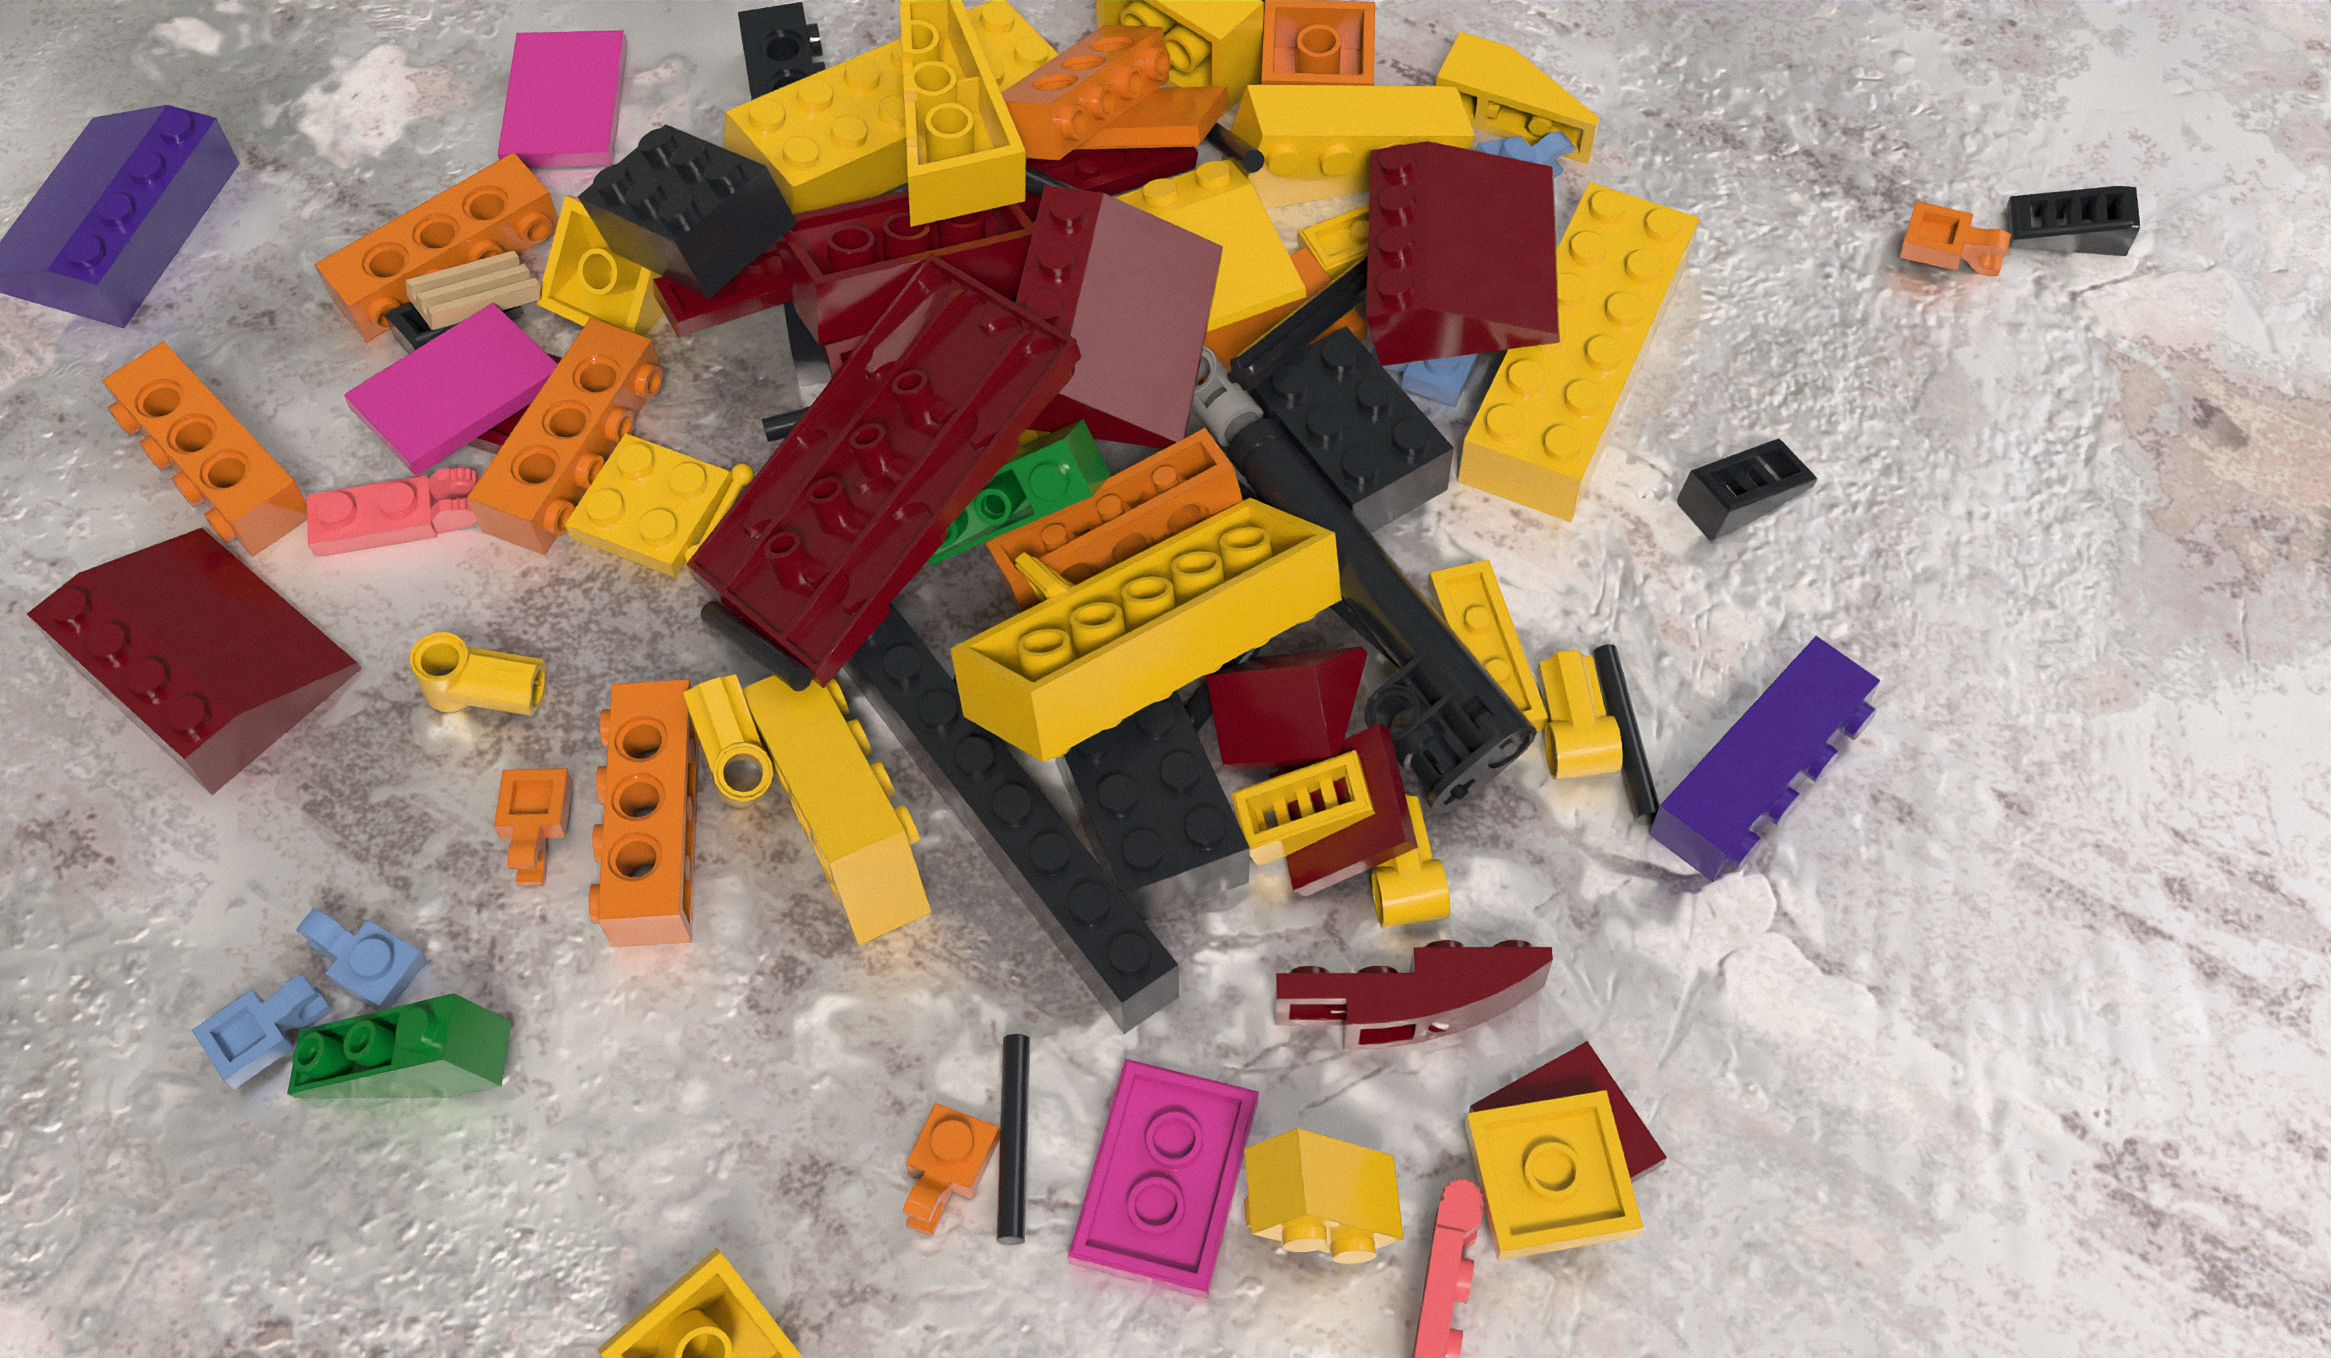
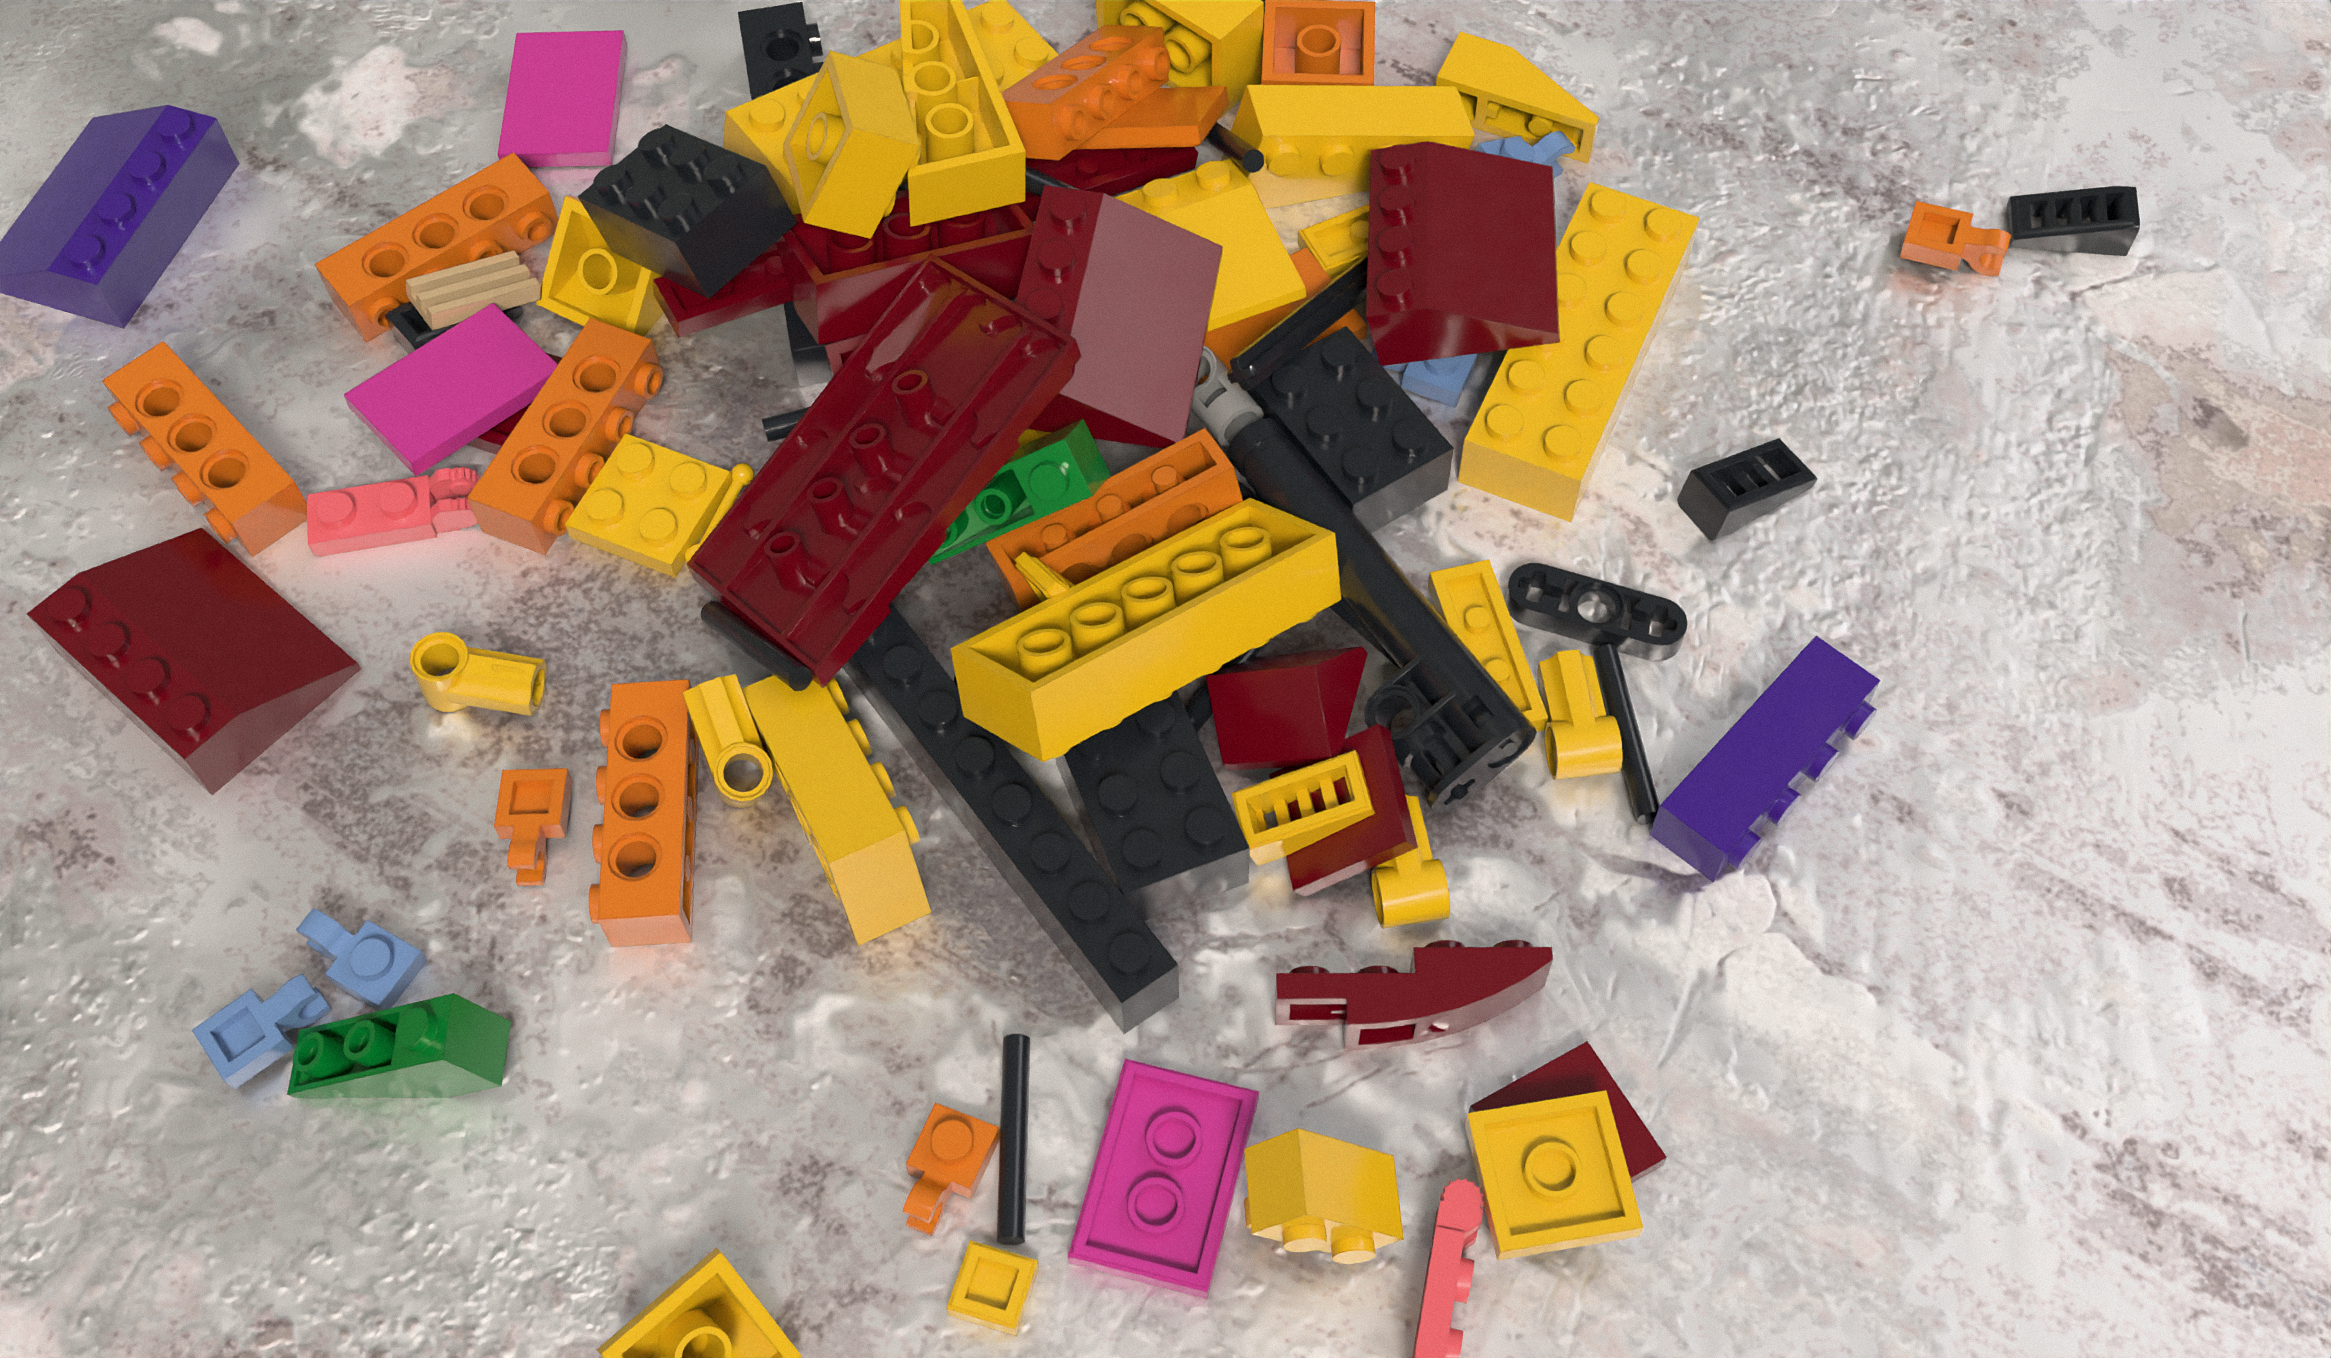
(851, 145): none -> yellow brick
(993, 1288): none -> yellow tile
(1619, 599): none -> black beam

